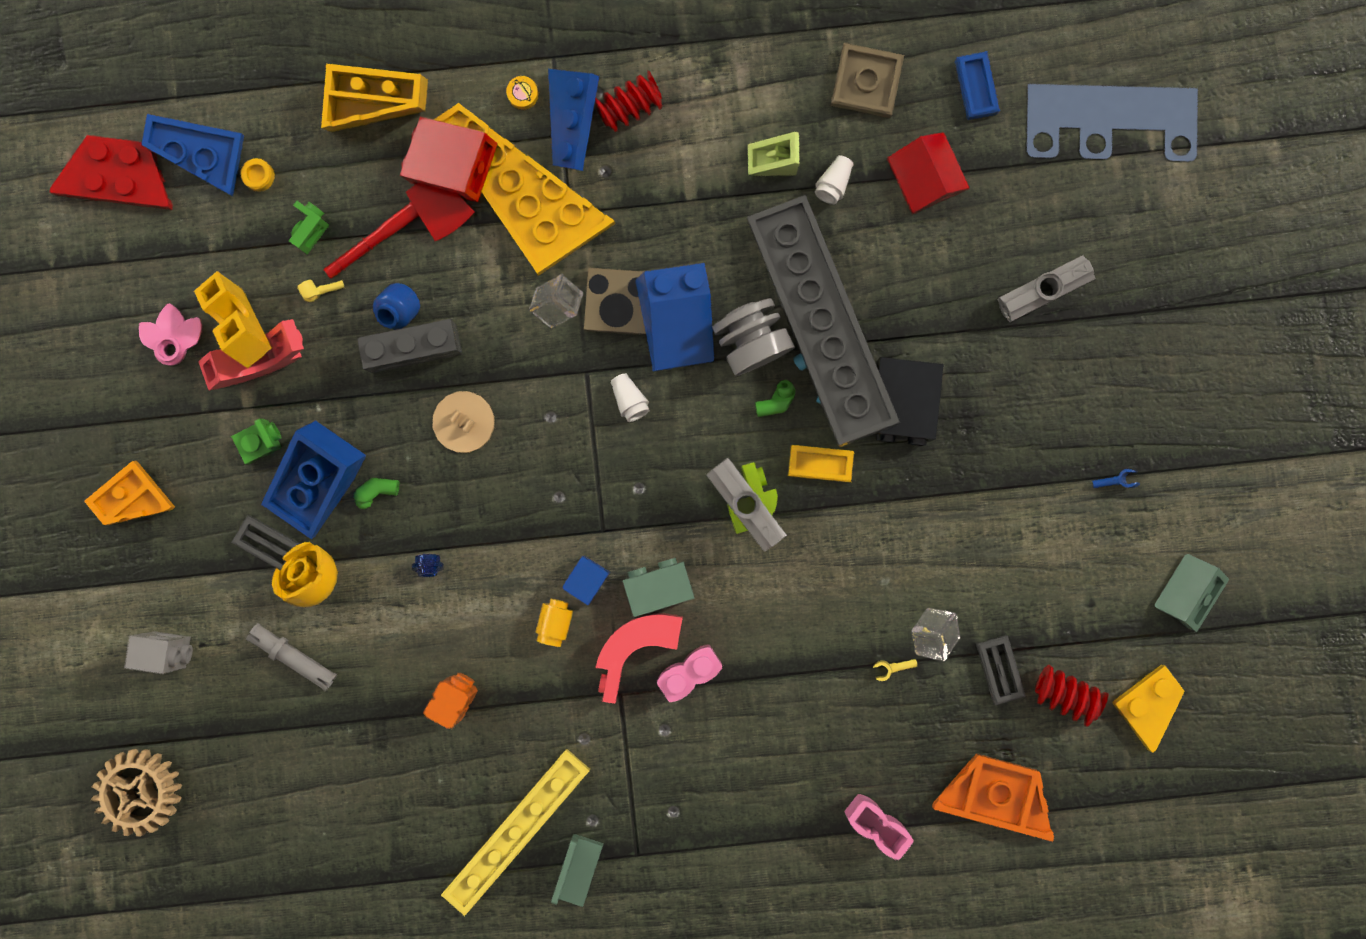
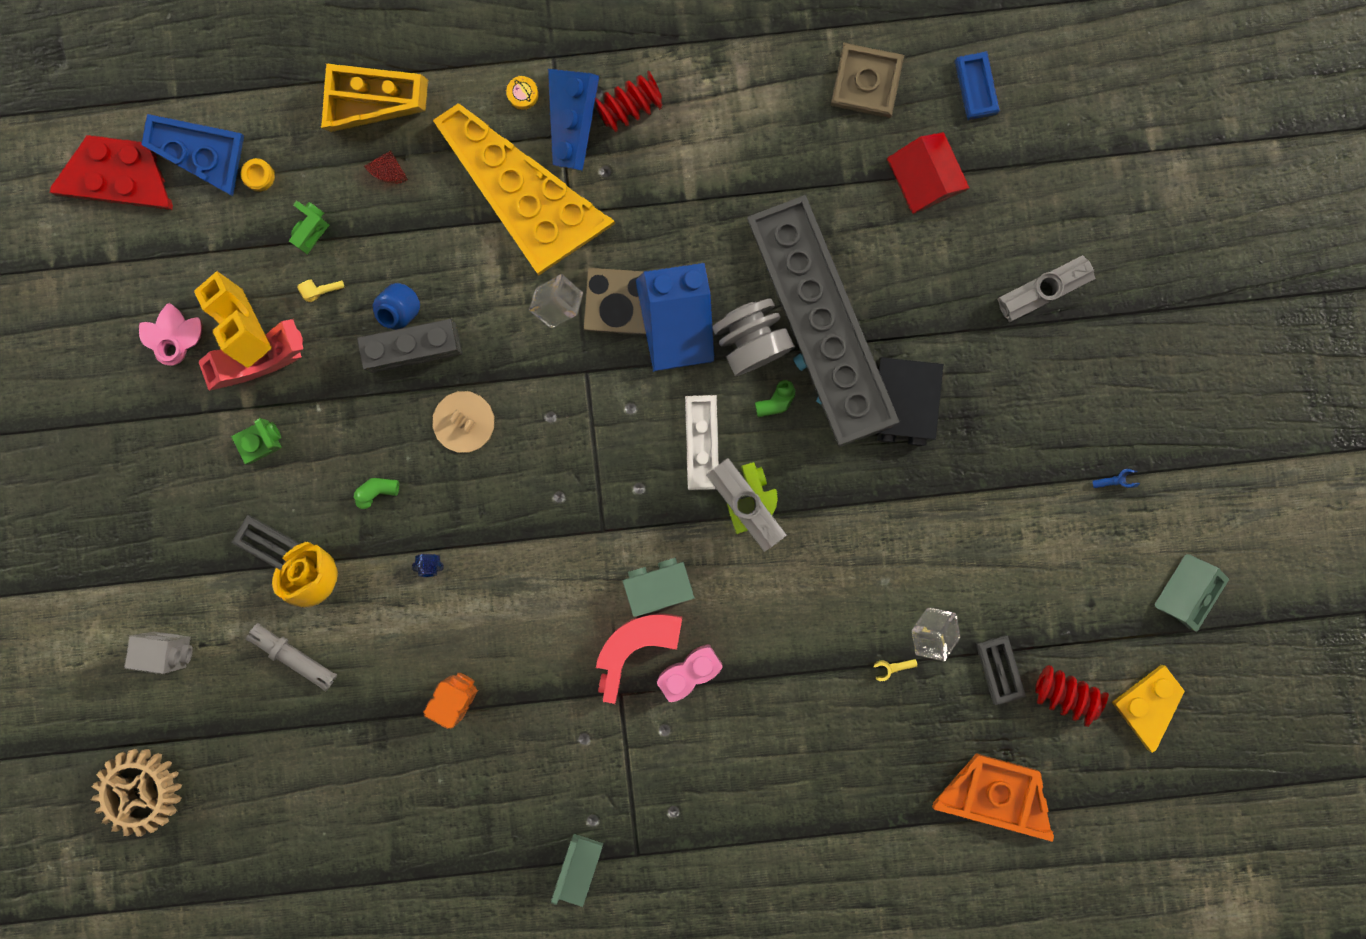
(128, 497): light orange wing -> none
(312, 478): blue slope -> none
(386, 169): none -> clear red tile
(438, 208): red piece -> none
(449, 158): panel -> none
(515, 832): light yellow tile -> none
(553, 622): yellow brick -> none
(586, 580): blue panel -> none
(629, 398): white cone -> none
(701, 440): none -> white tile
(774, 156): yellowish green slope -> none
(820, 463): yellow tile -> none
(834, 181): white cone -> none
(873, 824): bright pink brick -> none
(1108, 108): sand blue piece -> none

